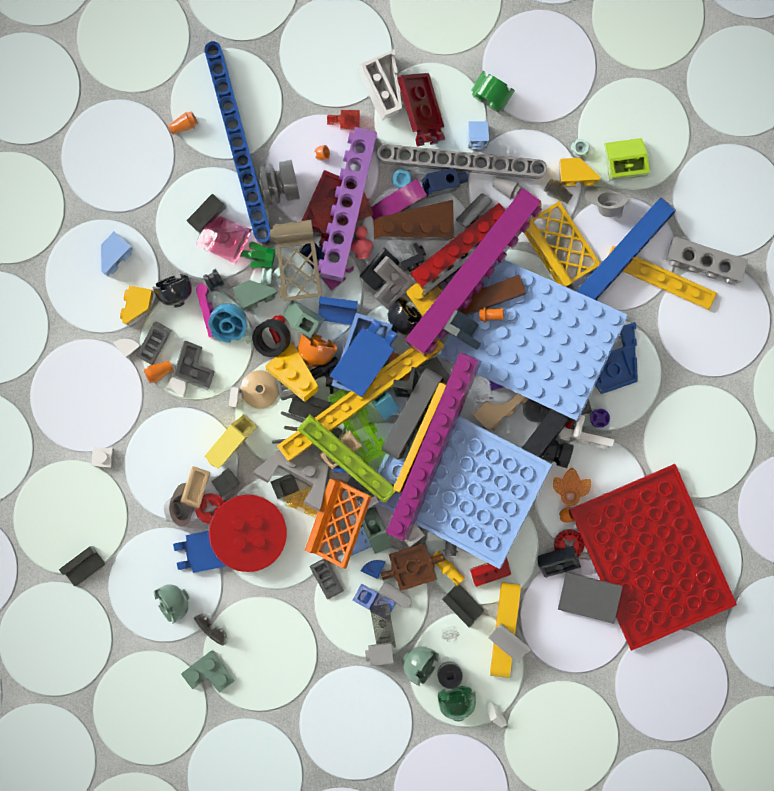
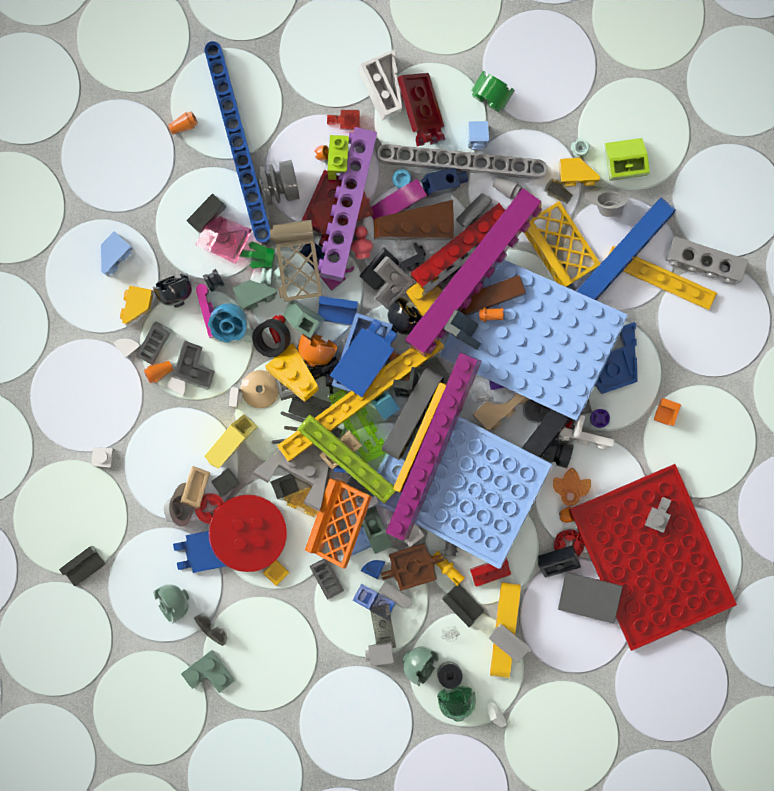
(276, 572): none -> yellow tile
(337, 155): none -> lime bracket
(658, 517): none -> light grey plate
(667, 412): none -> orange panel

